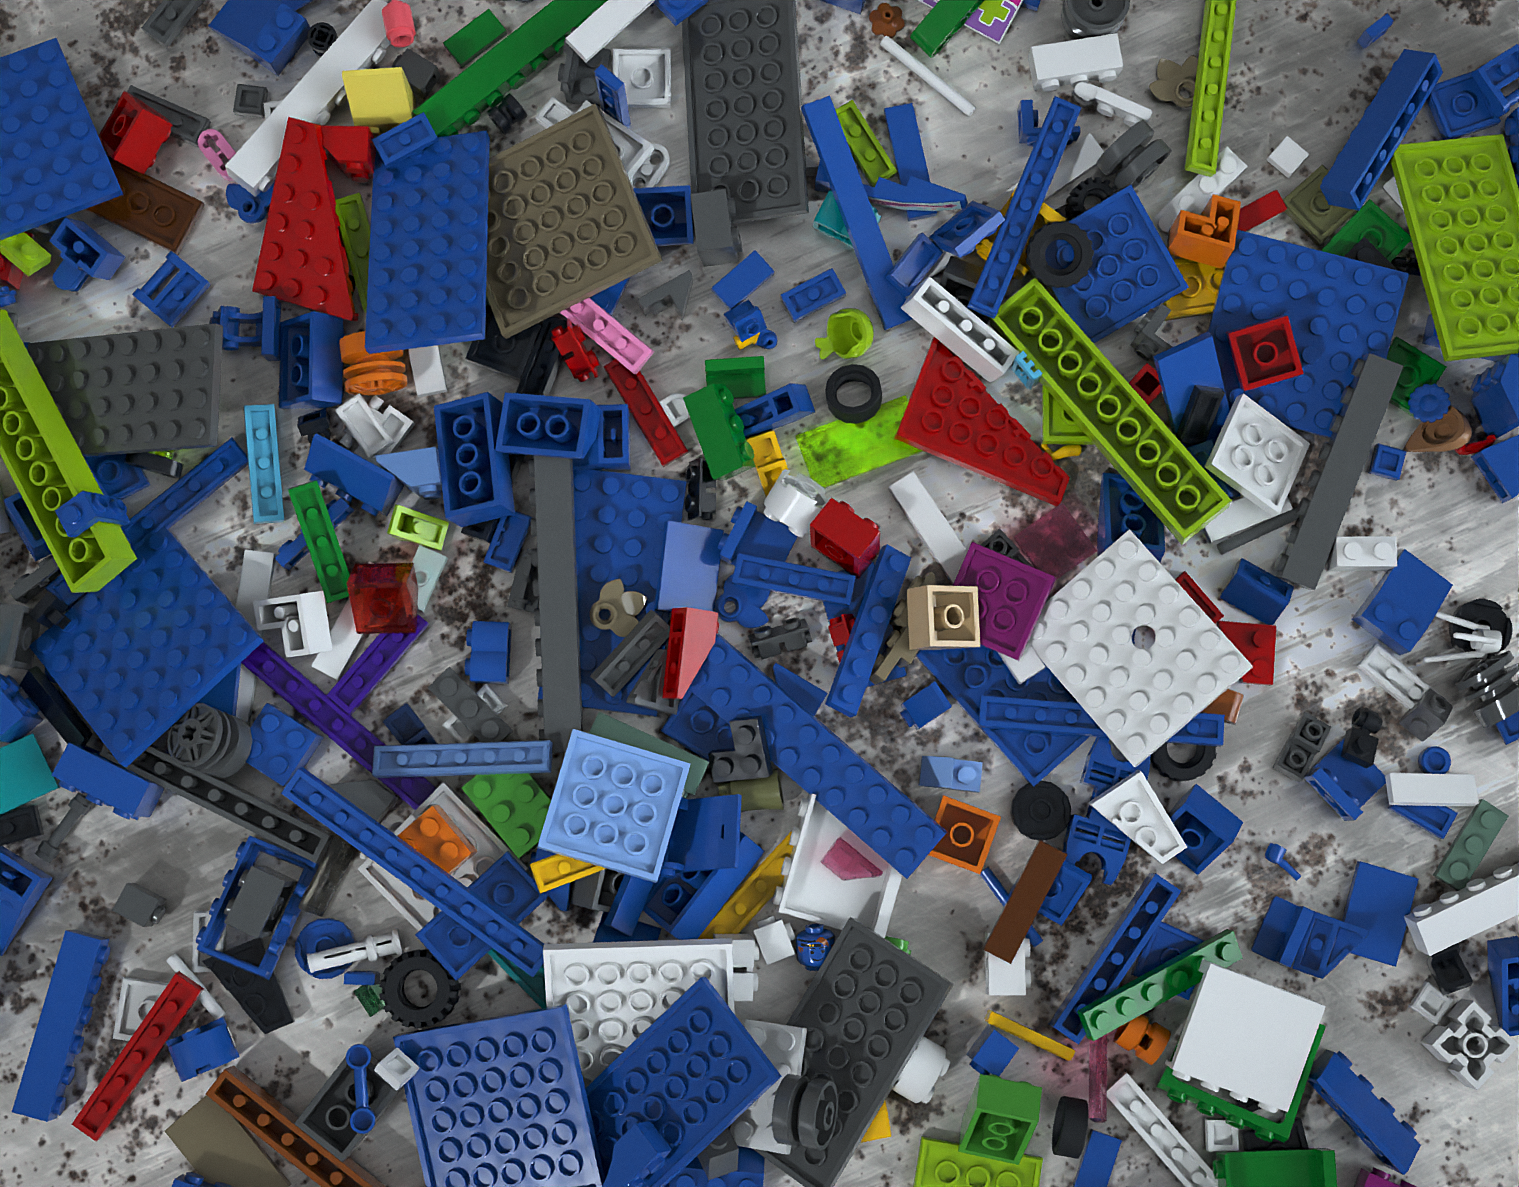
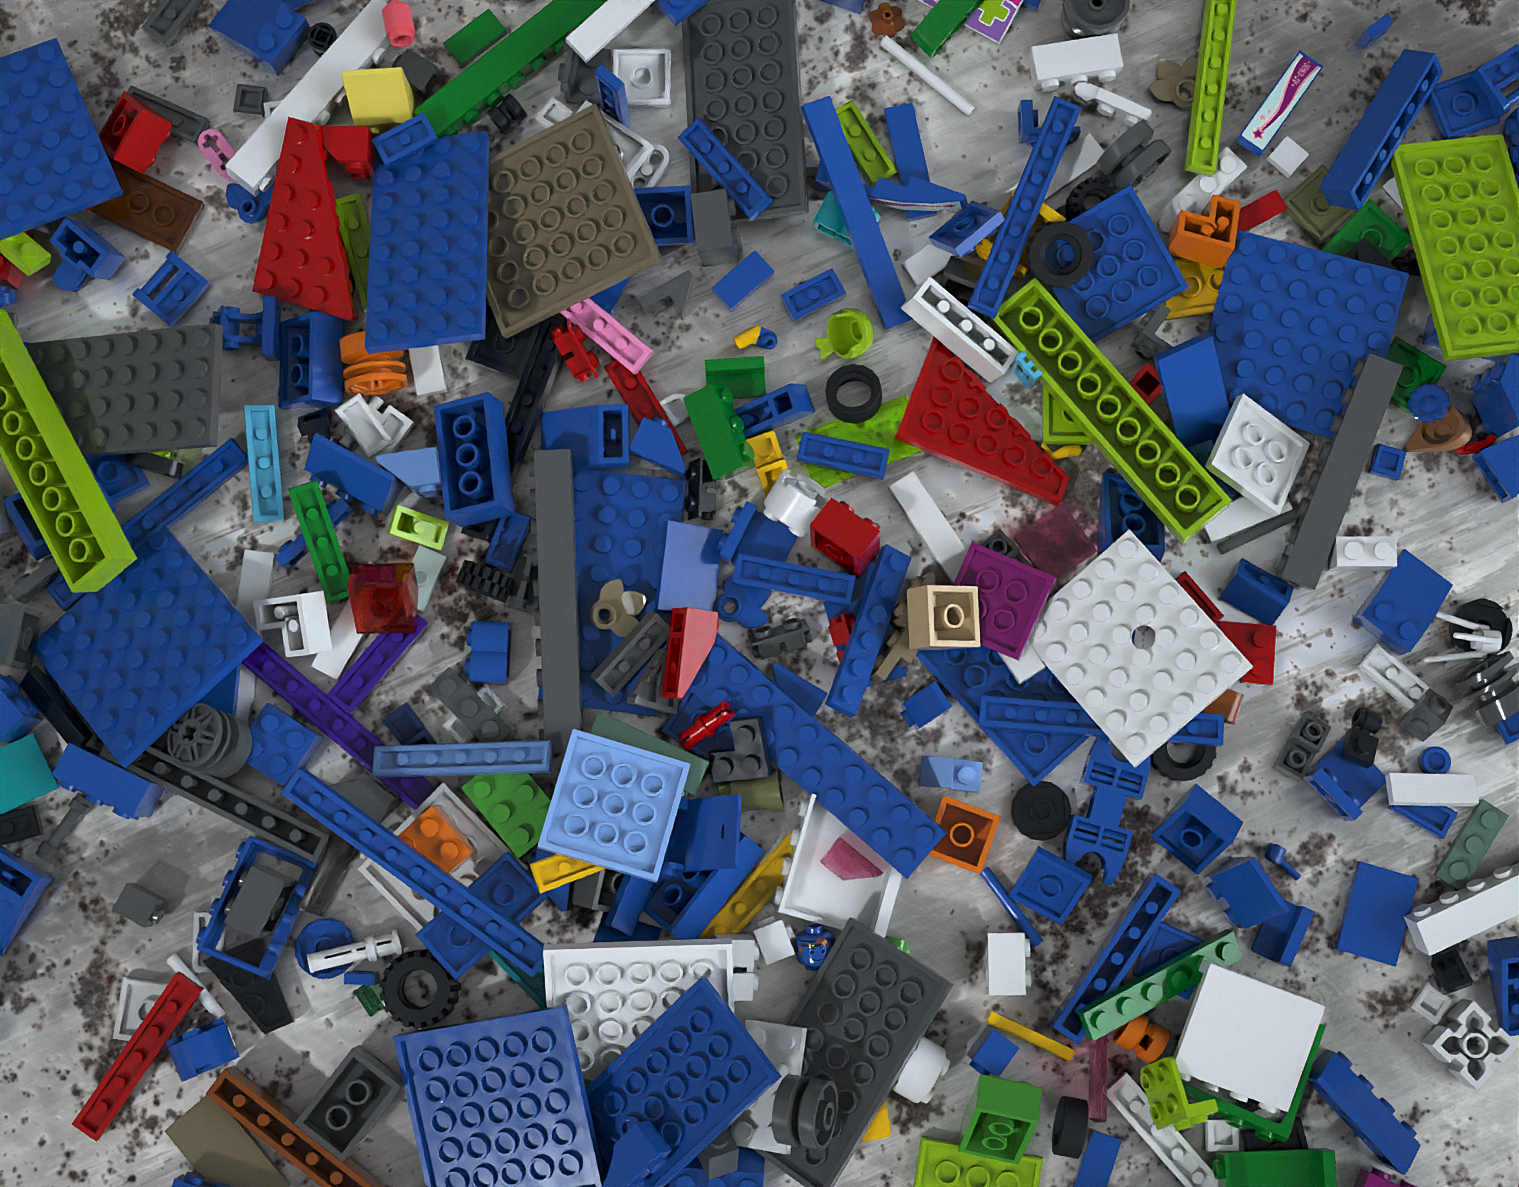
(50, 611): black tile -> none
(61, 1025): blue brick -> none
(89, 508): blue bracket -> none
(363, 1117): blue bar -> none
(396, 1068): white plate -> none
(484, 580): none -> black tyre
(547, 425): blue slope -> none
(657, 446): none -> blue slope
(706, 725): none -> red pin
(725, 169): none -> blue tile
(745, 320): blue bracket -> none
(843, 455): none -> blue tile
(913, 264): blue tile -> none
(1024, 901): reddish brown tile -> none
(1140, 816): white wing -> none
(1168, 1098): none -> lime bracket
(1199, 414): black tile -> none
(1245, 892): none -> blue slope
(1264, 352): red brick -> none
(1279, 103): none -> slope
(1326, 945): blue wing -> none

